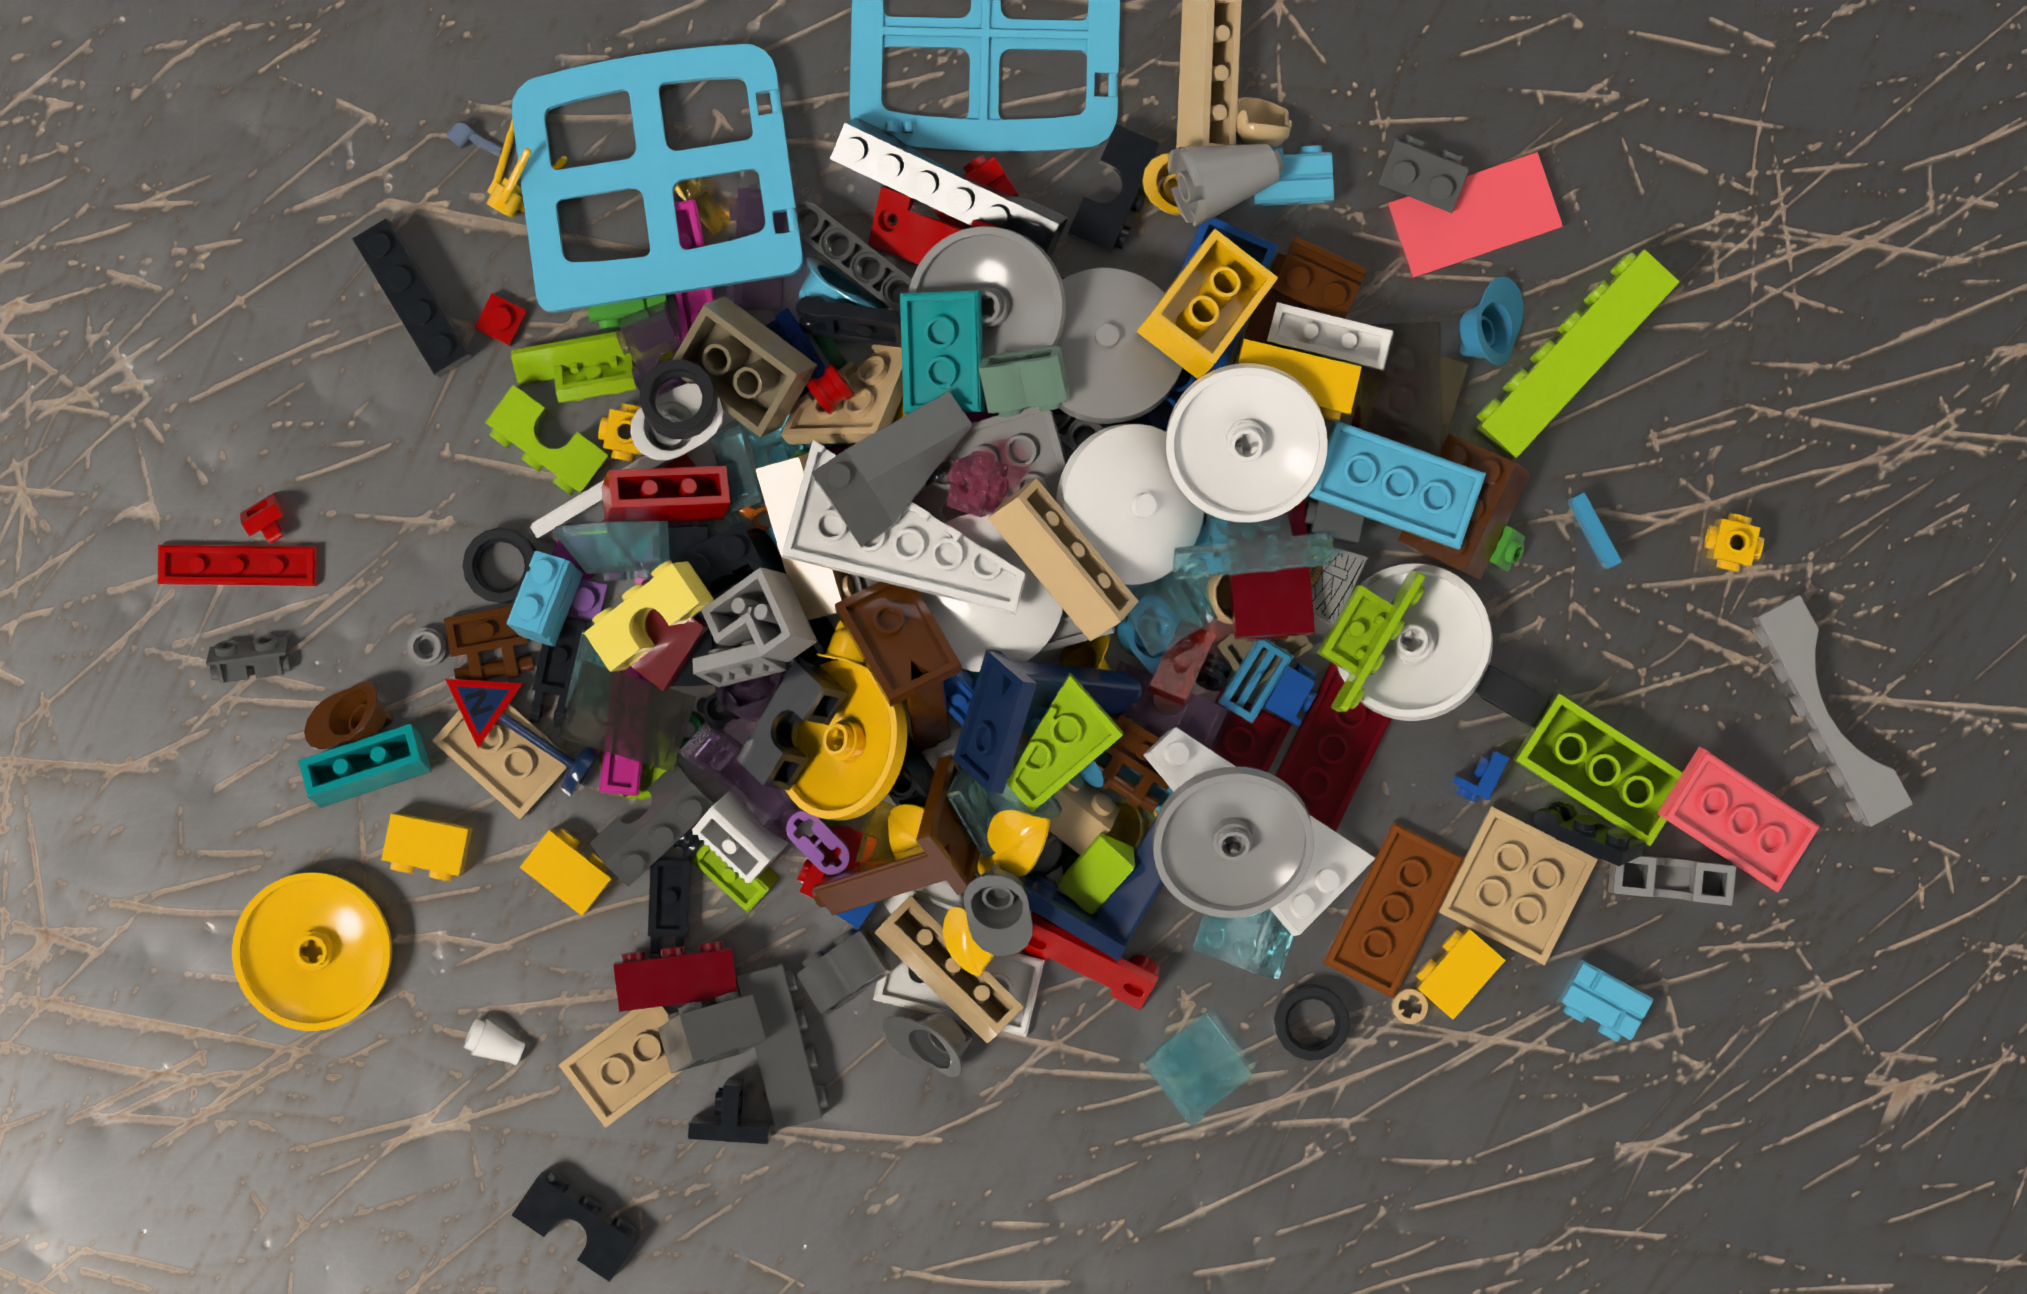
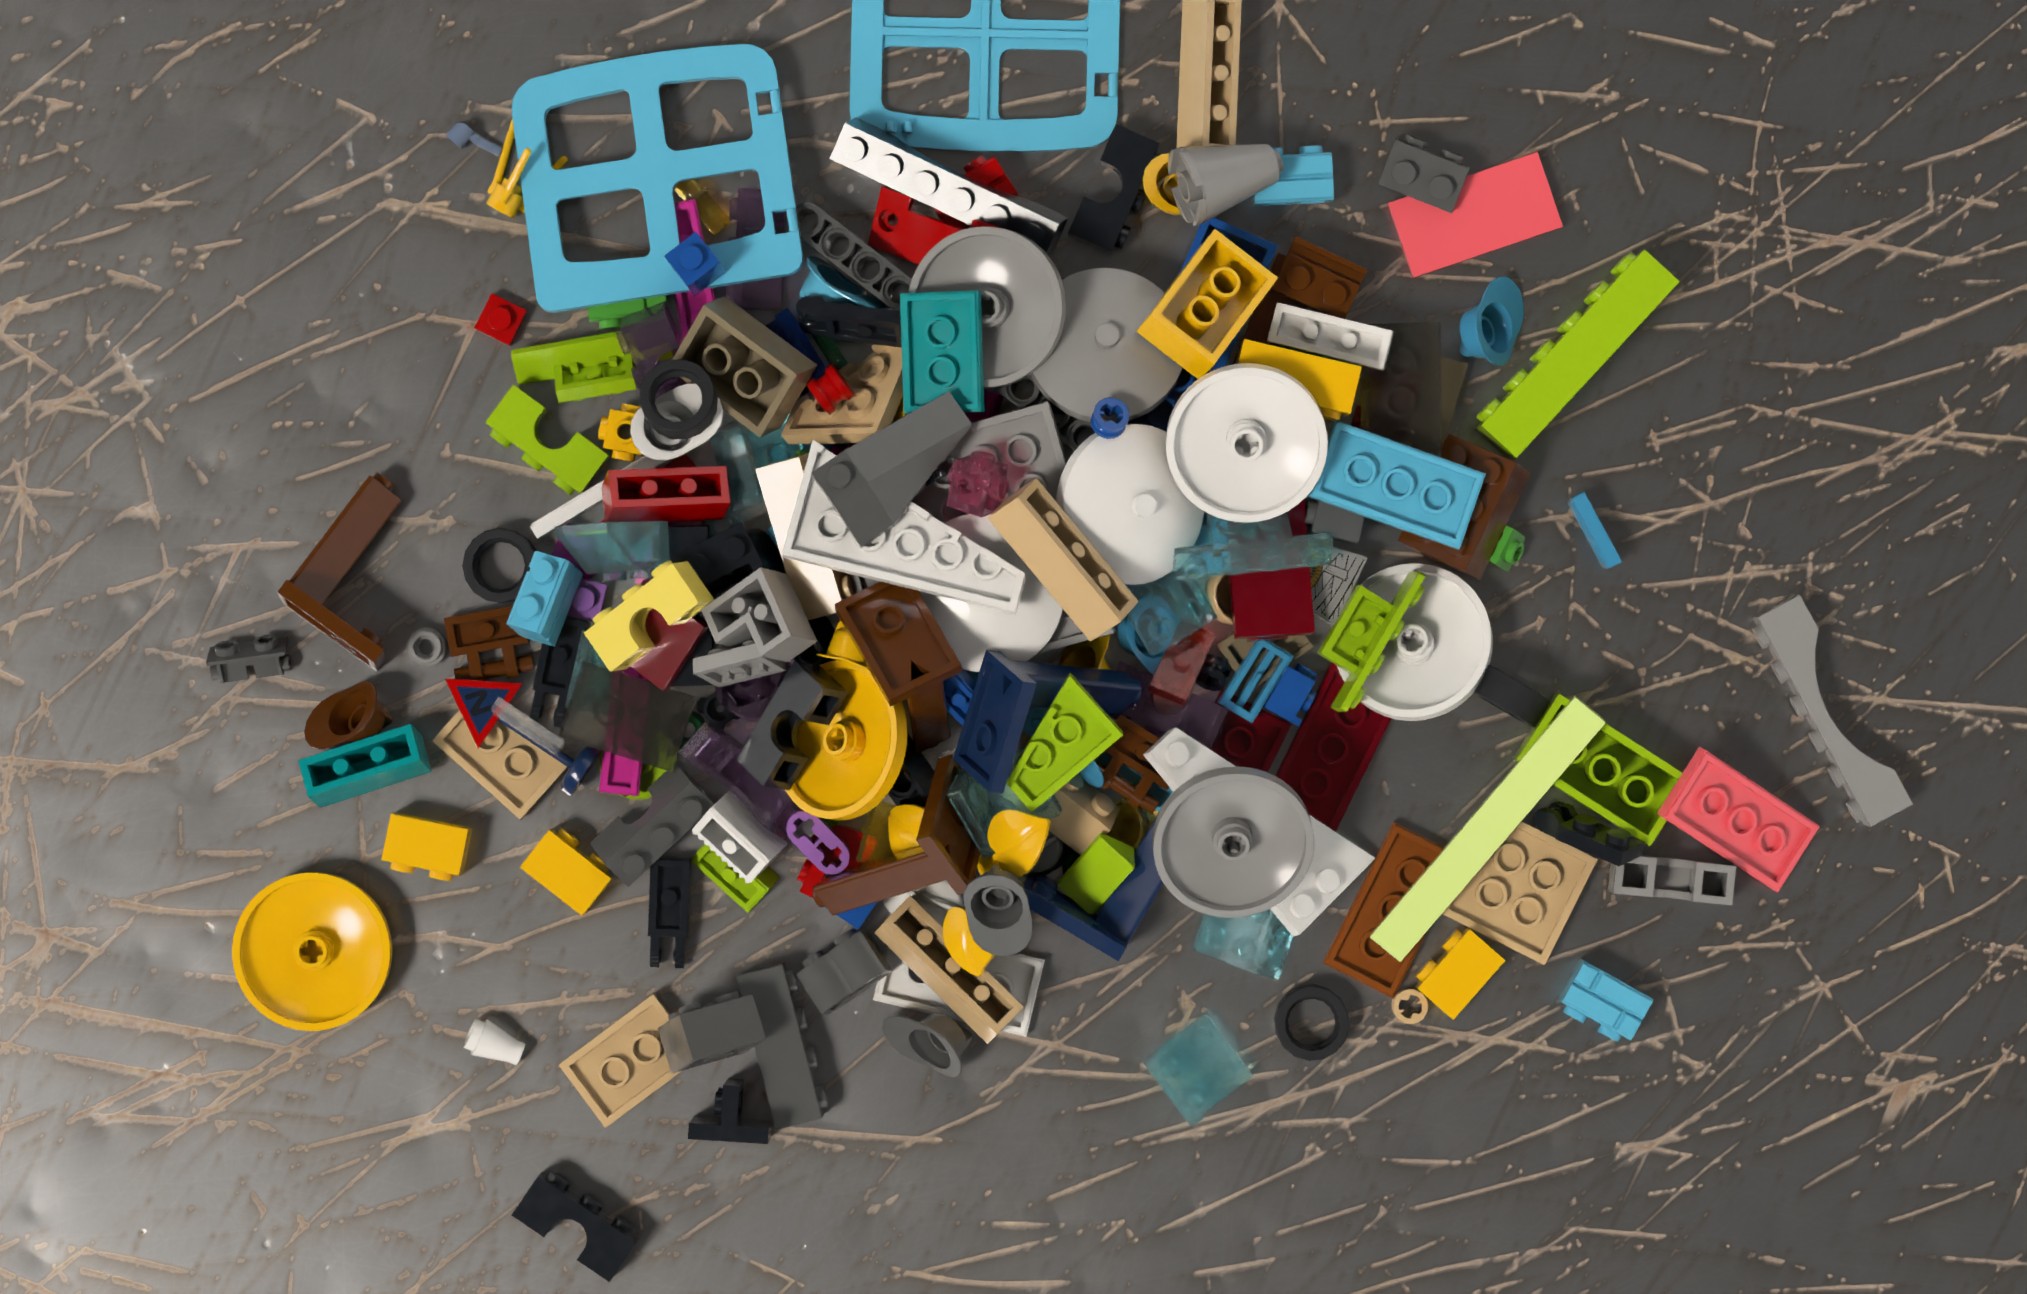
(237, 565): red tile -> none
(264, 517): red tile -> none
(331, 562): none -> reddish brown piece
(412, 297): black brick -> none
(527, 727): none -> clear tile
(675, 976): dark red brick -> none
(688, 842): black bush -> none
(695, 264): none -> blue brick
(752, 513): orange hand -> none
(1024, 380): sand green brick -> none
(1109, 407): none -> blue bush
(1129, 980): red brick -> none
(1262, 122): tan hair -> none
(1487, 828): none -> yellowish green tile
(1488, 771): blue bracket -> none
(1718, 542): yellow brick -> none

